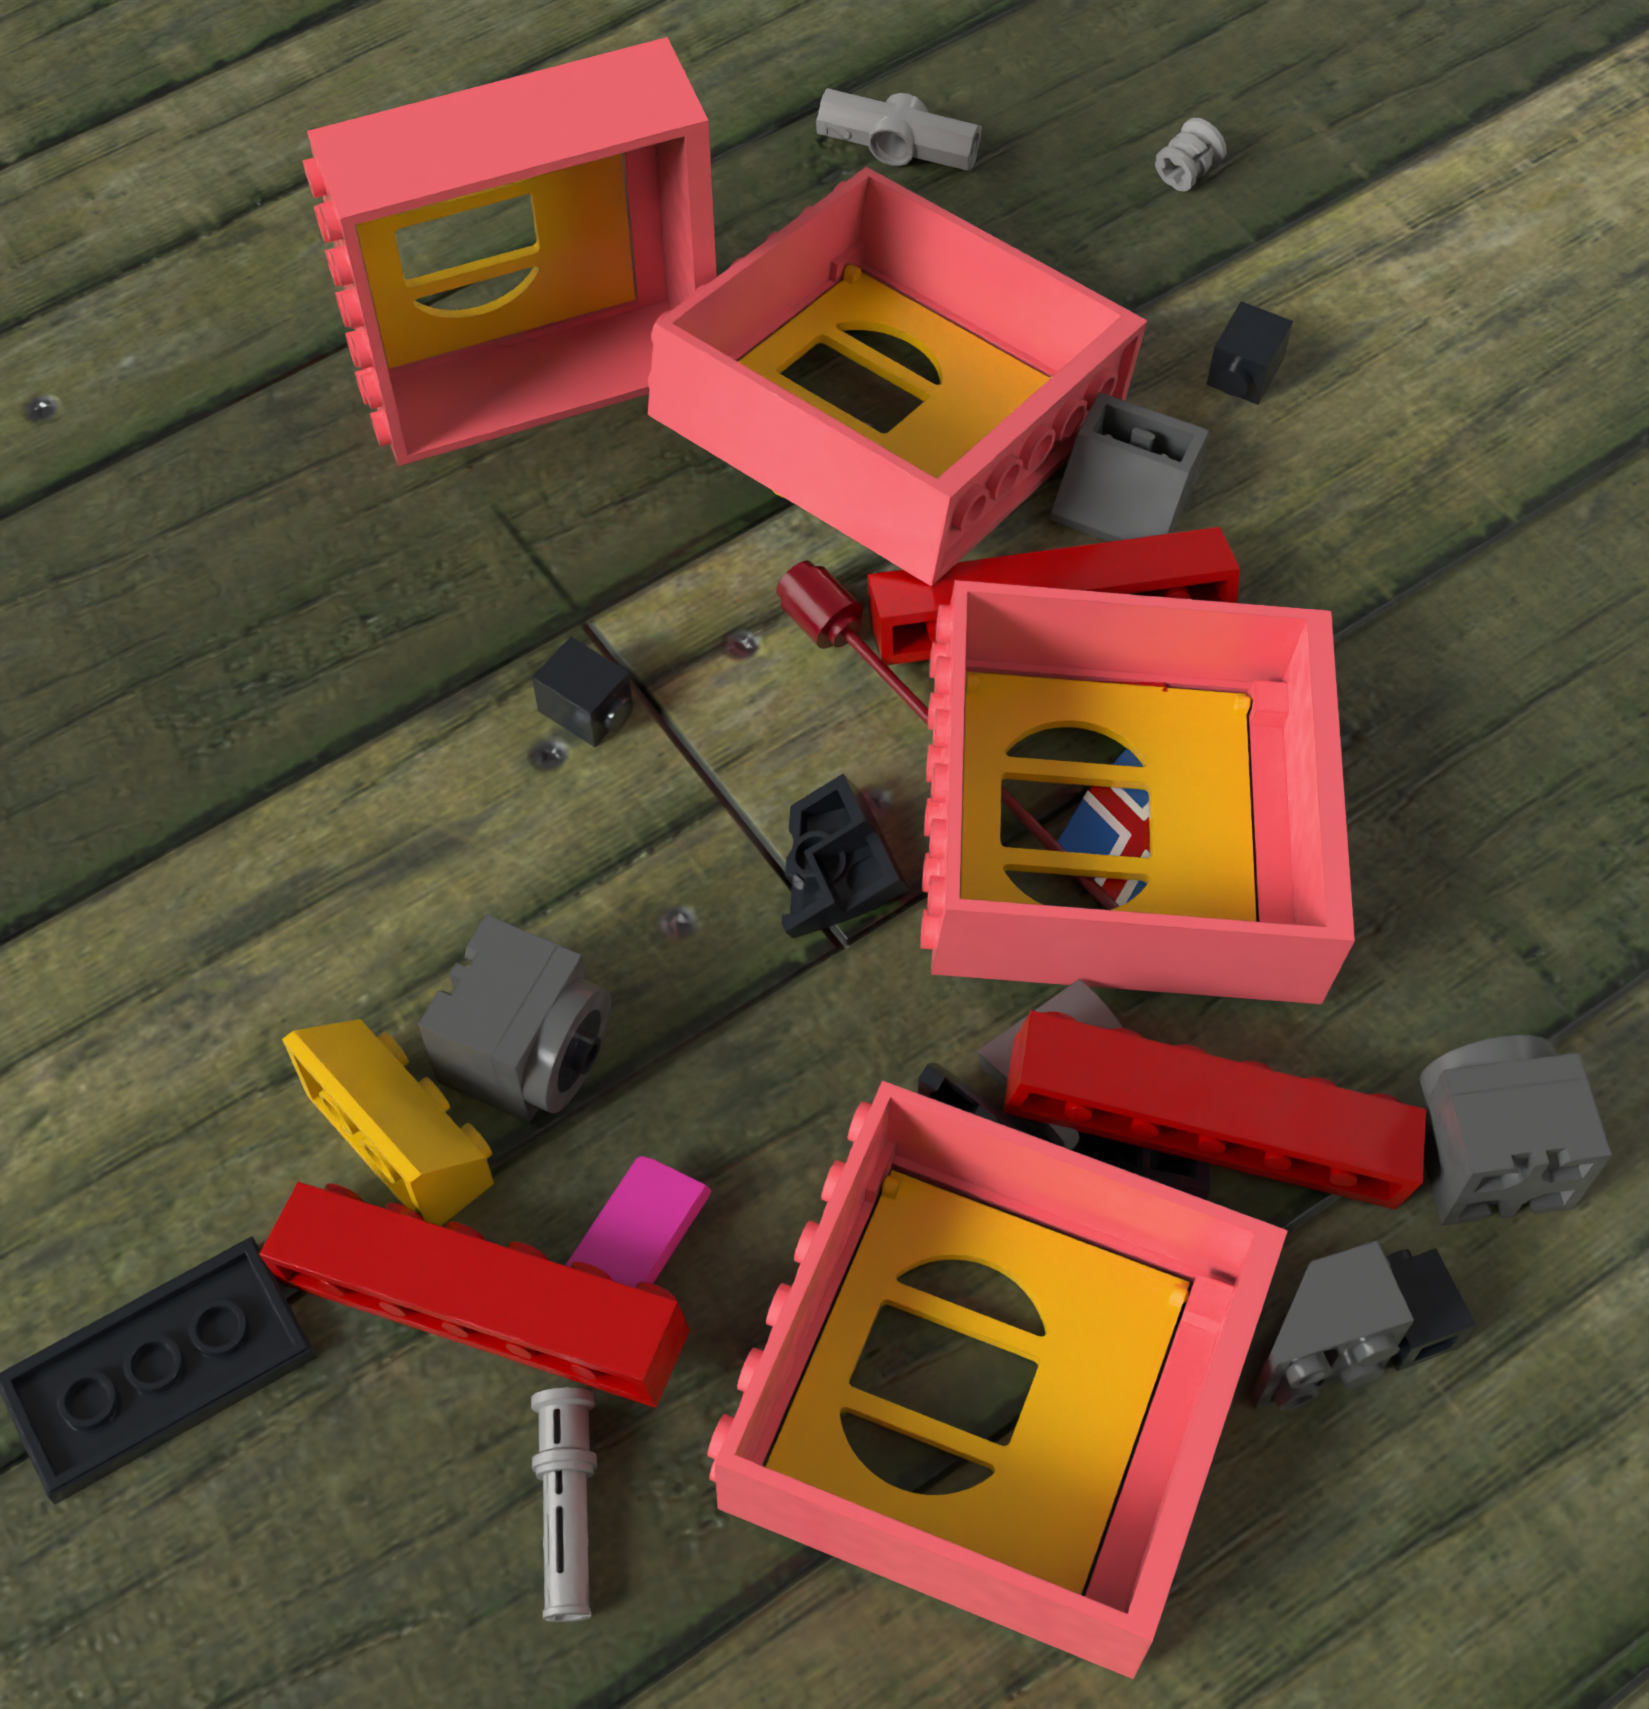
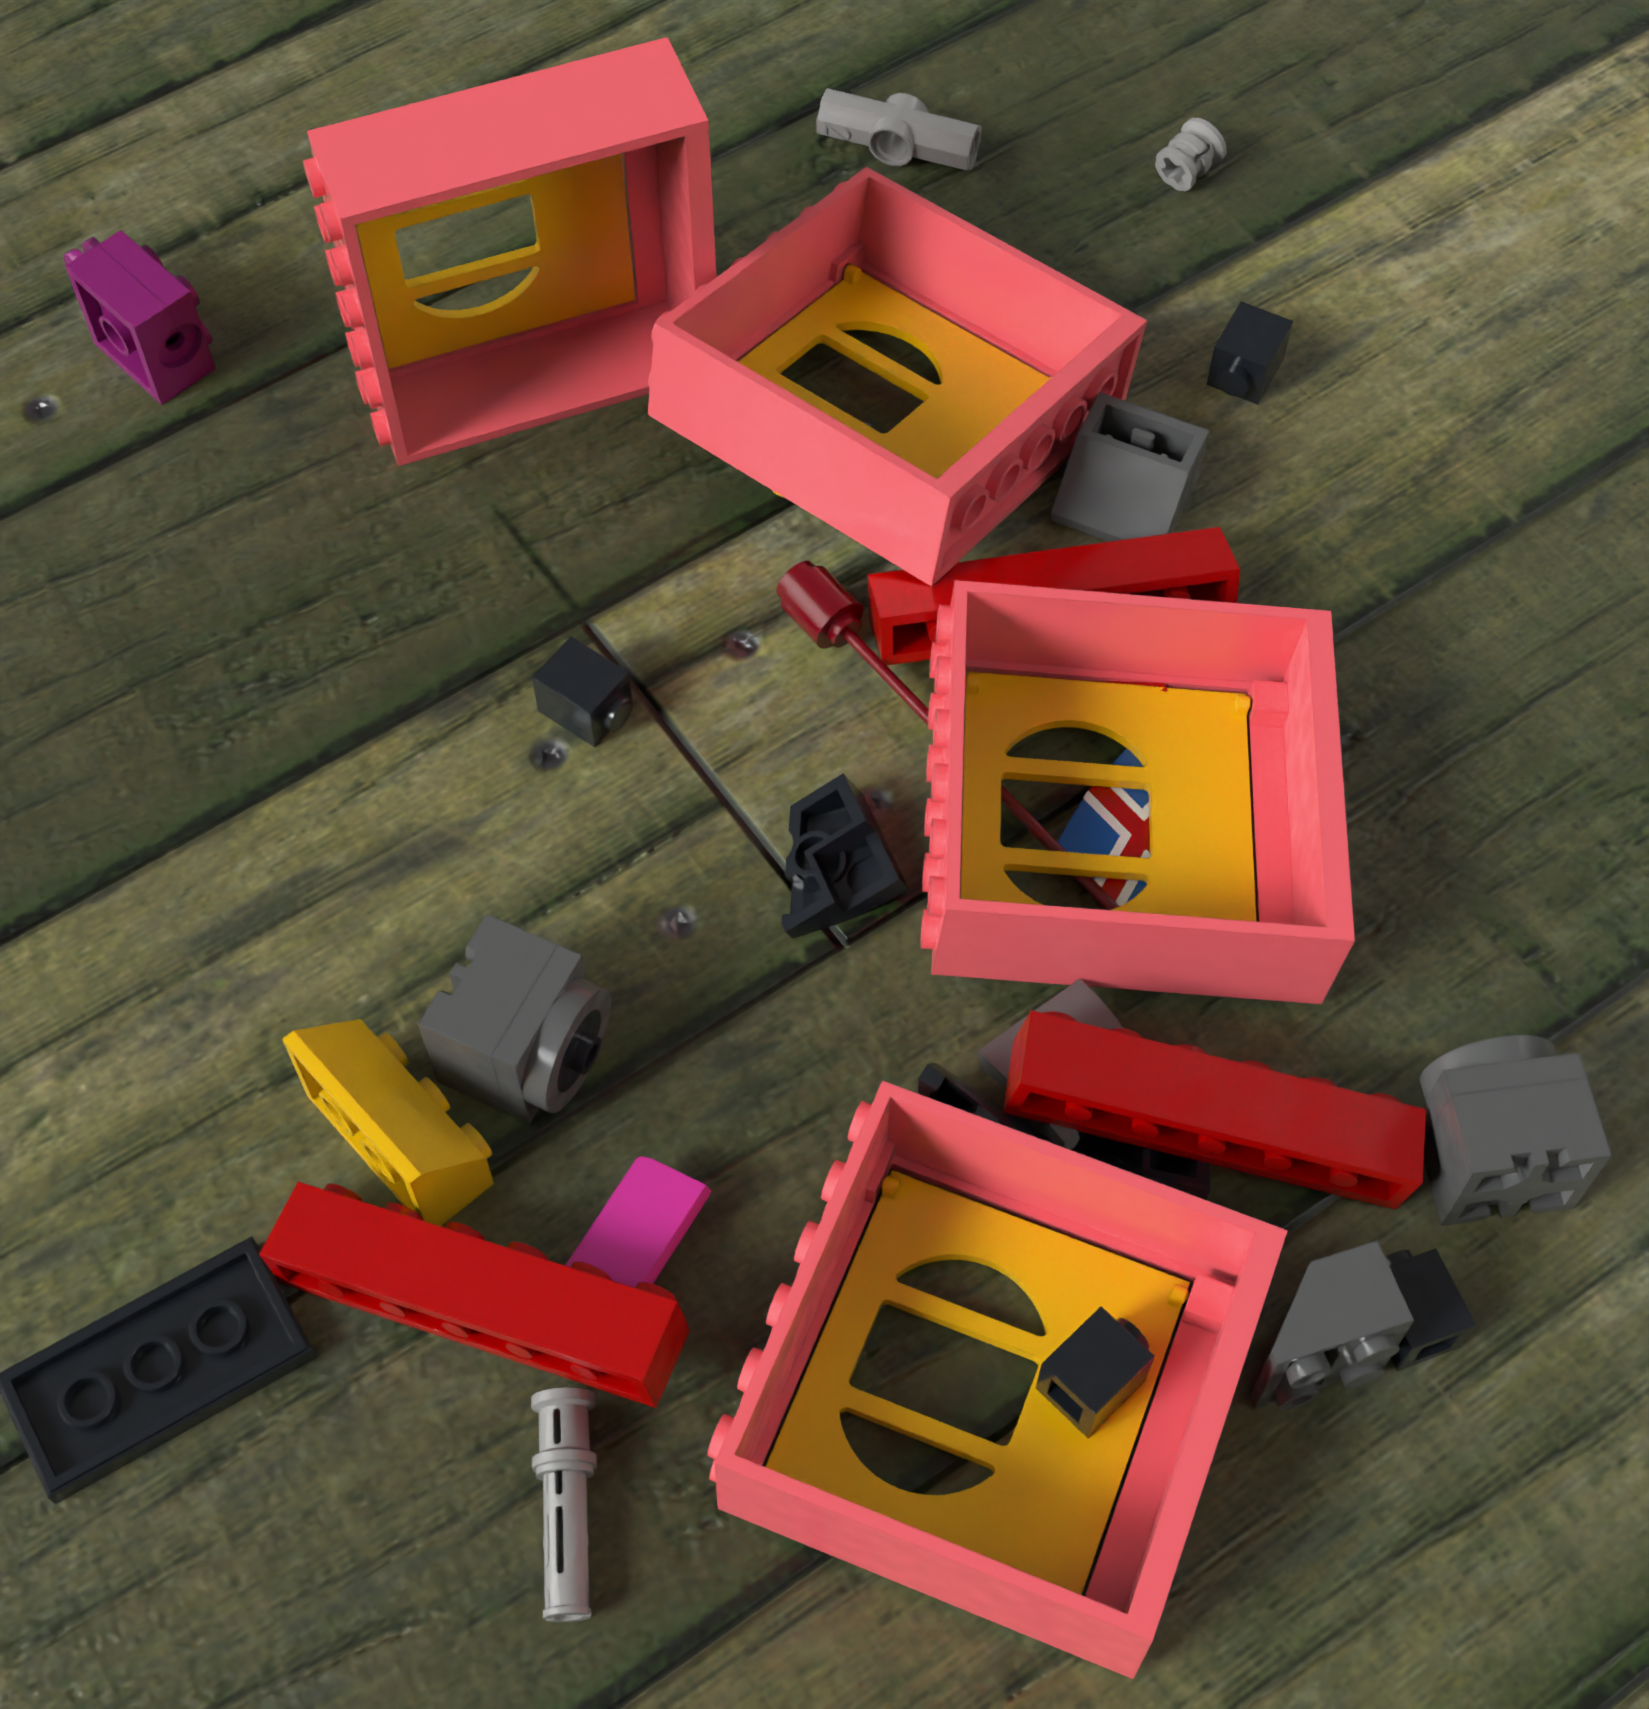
(141, 314): none -> magenta brick
(1095, 1370): none -> black brick

